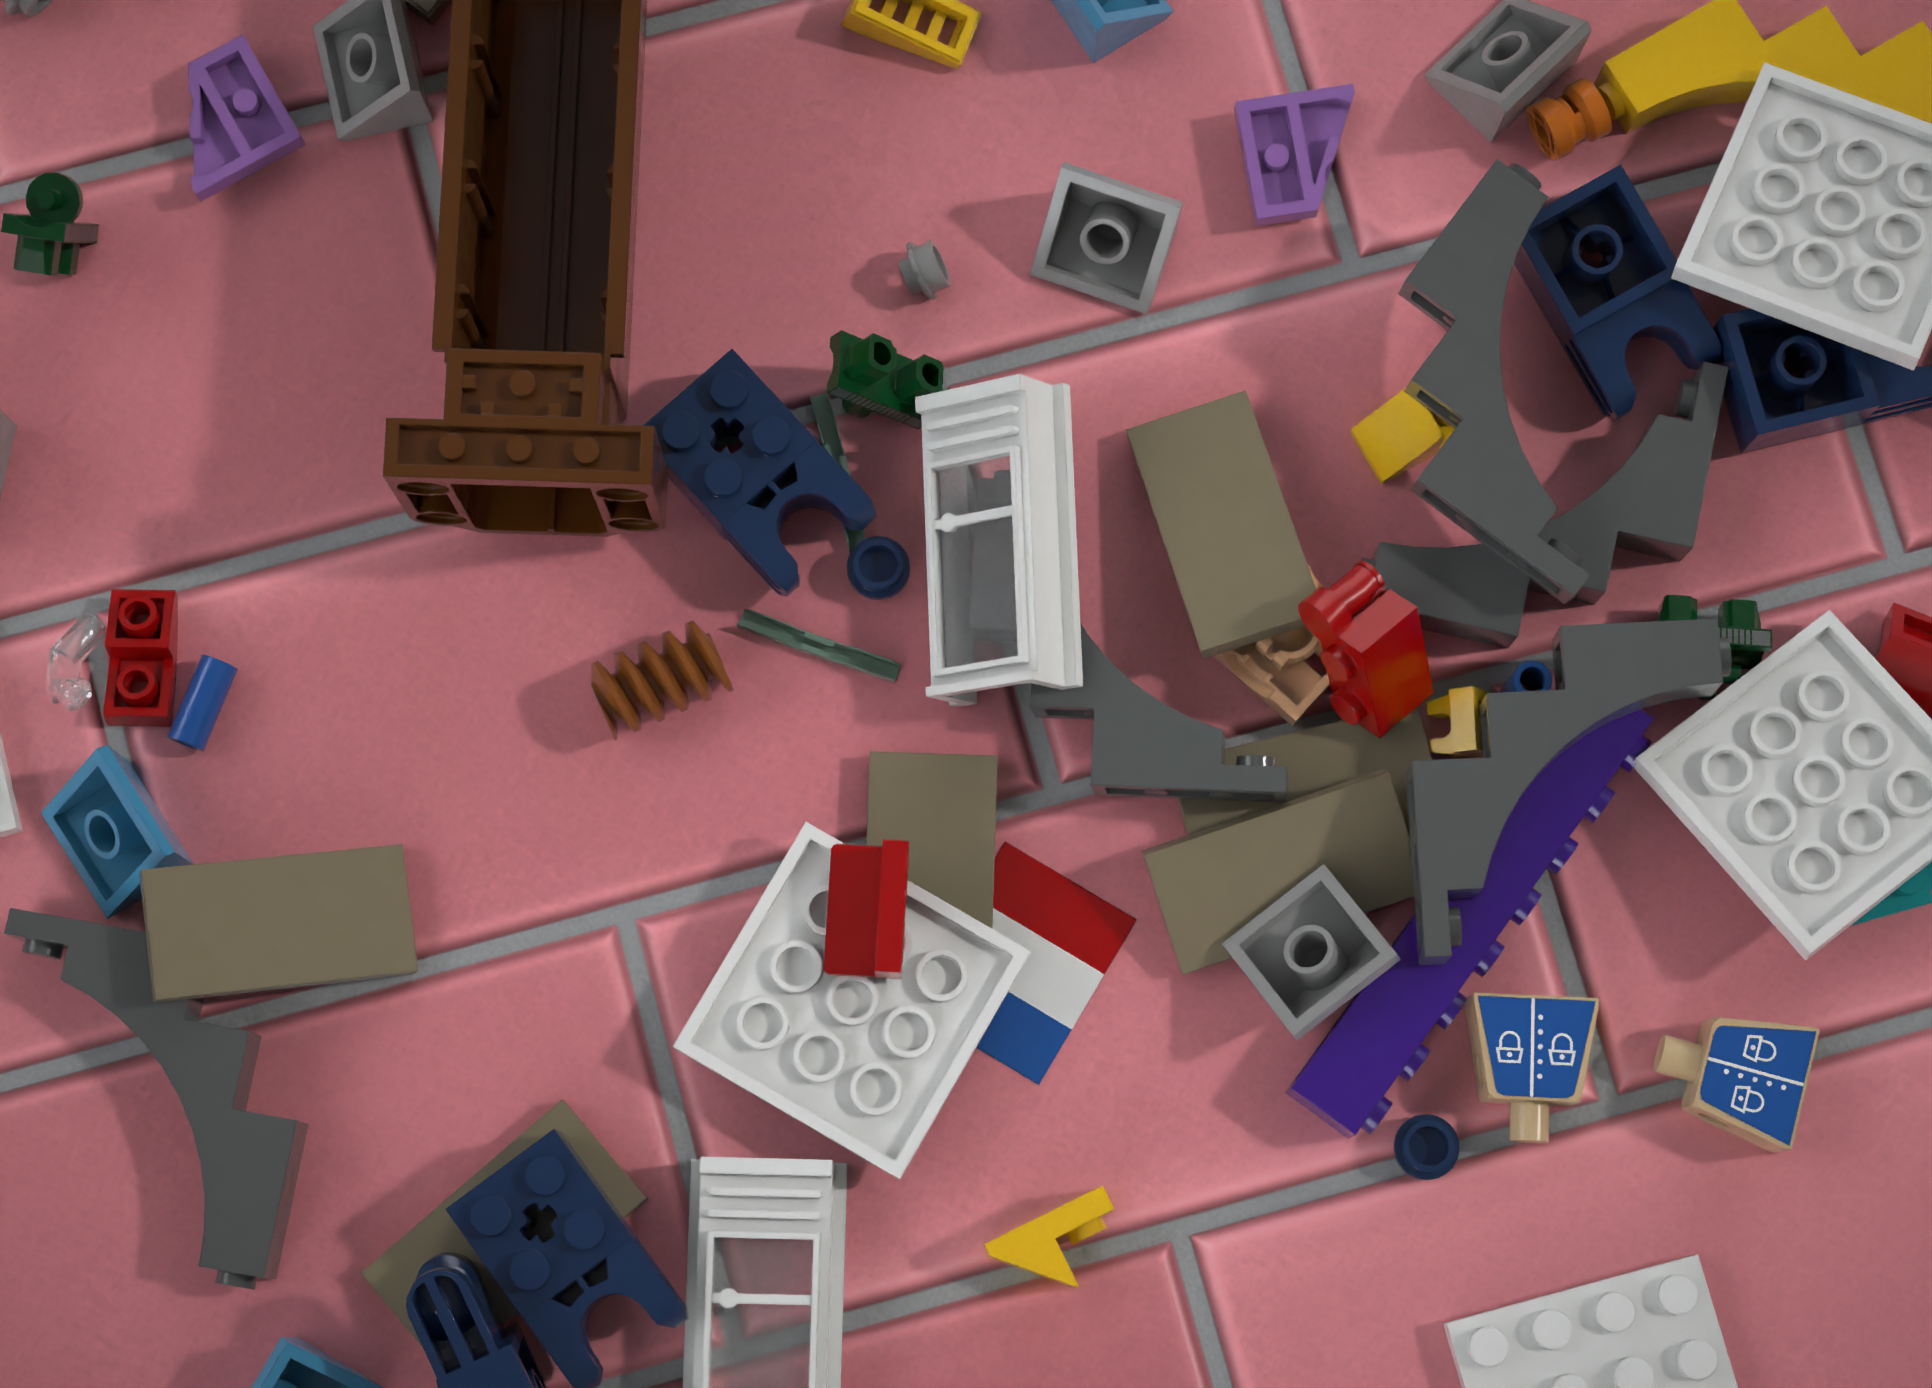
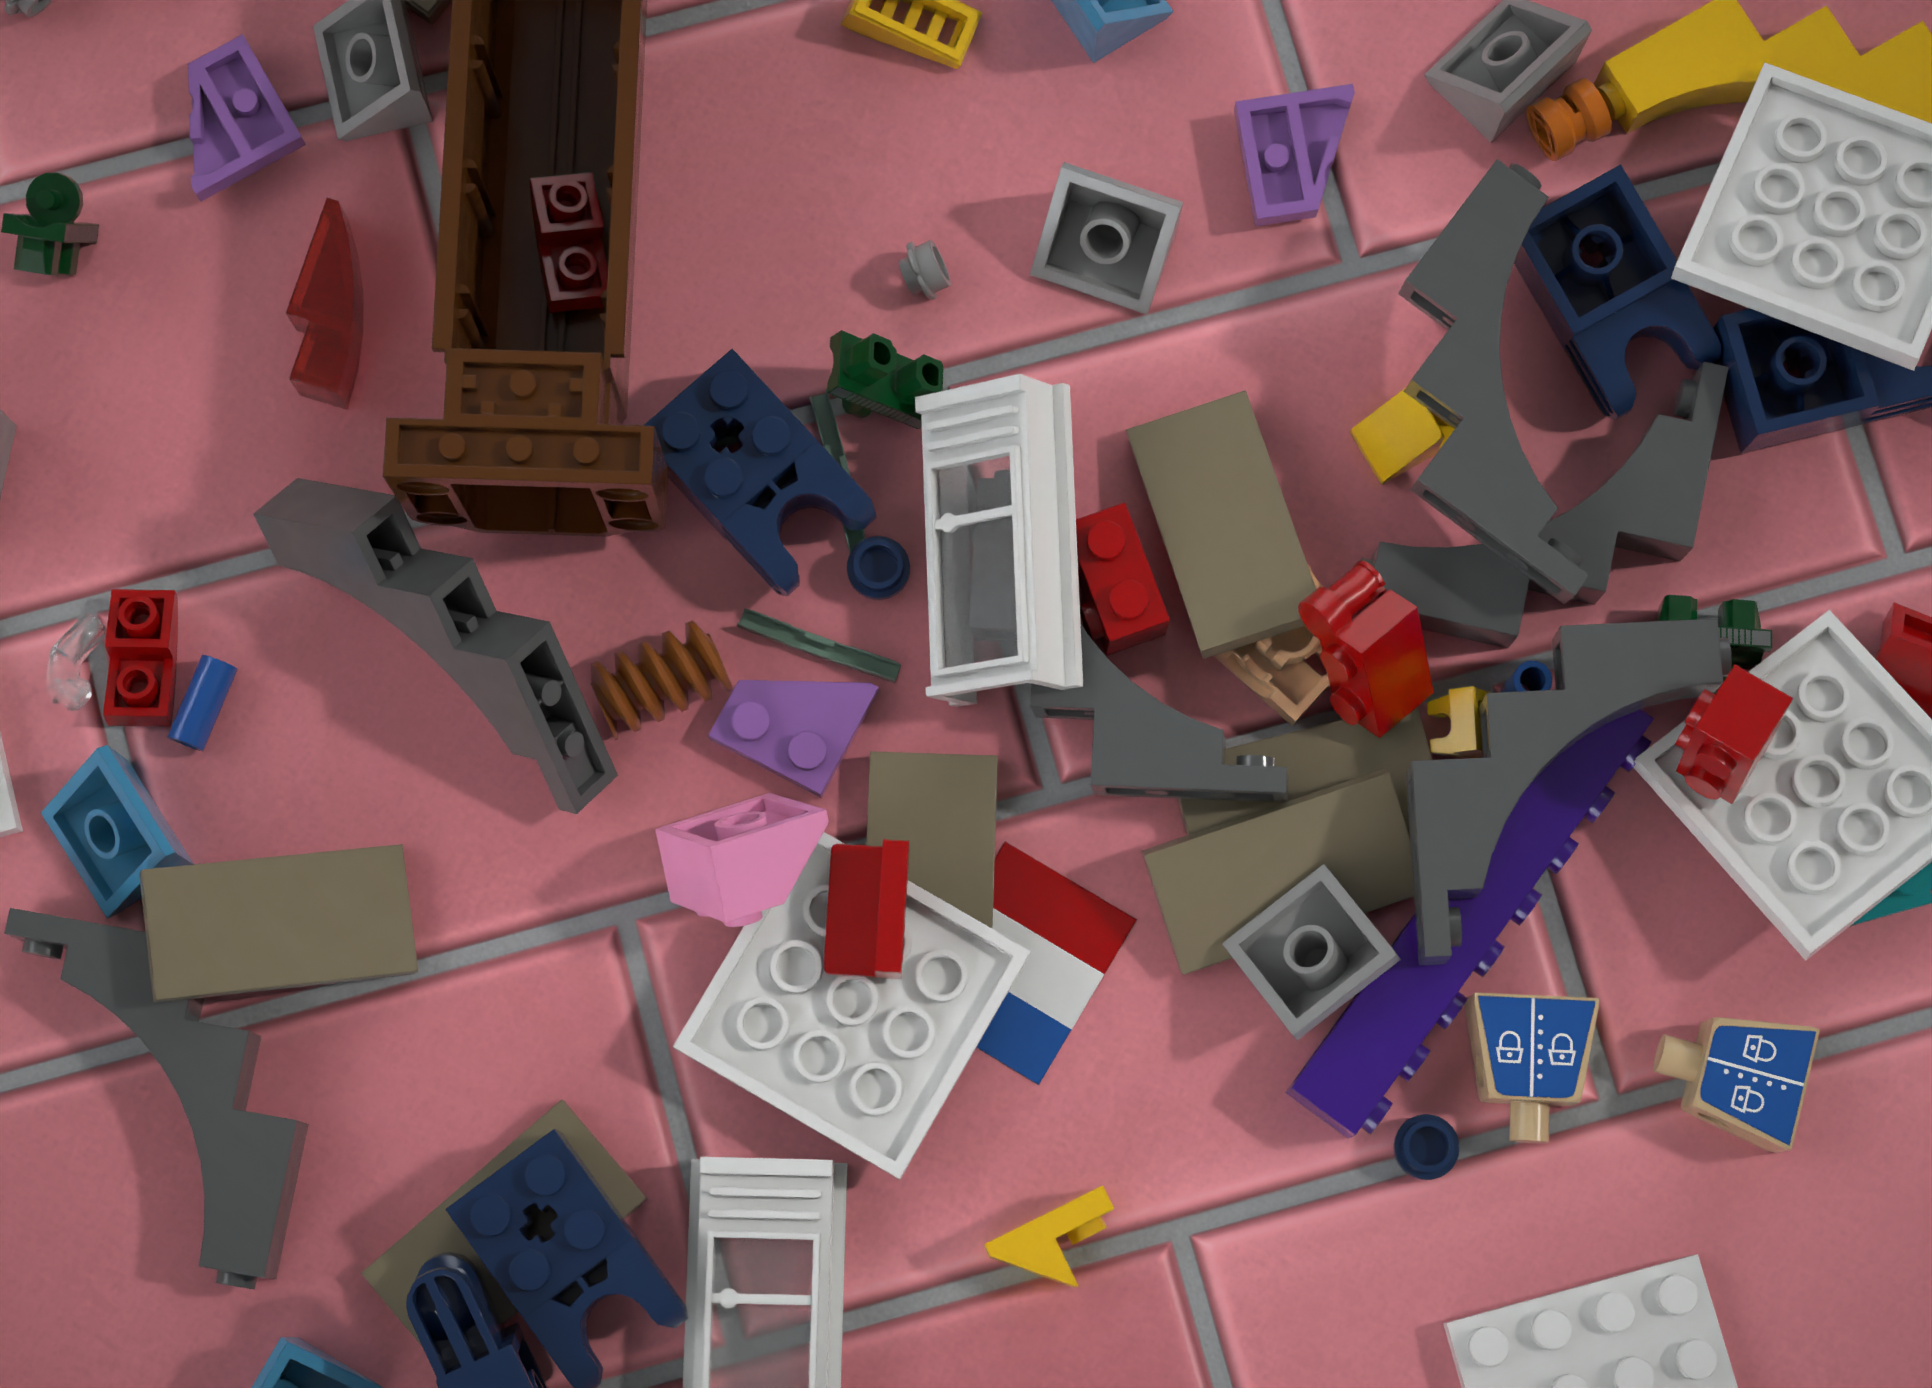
(329, 311): none -> clear red slope
(441, 603): none -> dark grey arch
(569, 241): none -> red slope
(739, 856): none -> bright pink slope
(794, 726): none -> medium lavender wing
(1117, 582): none -> red brick
(1729, 734): none -> red brick

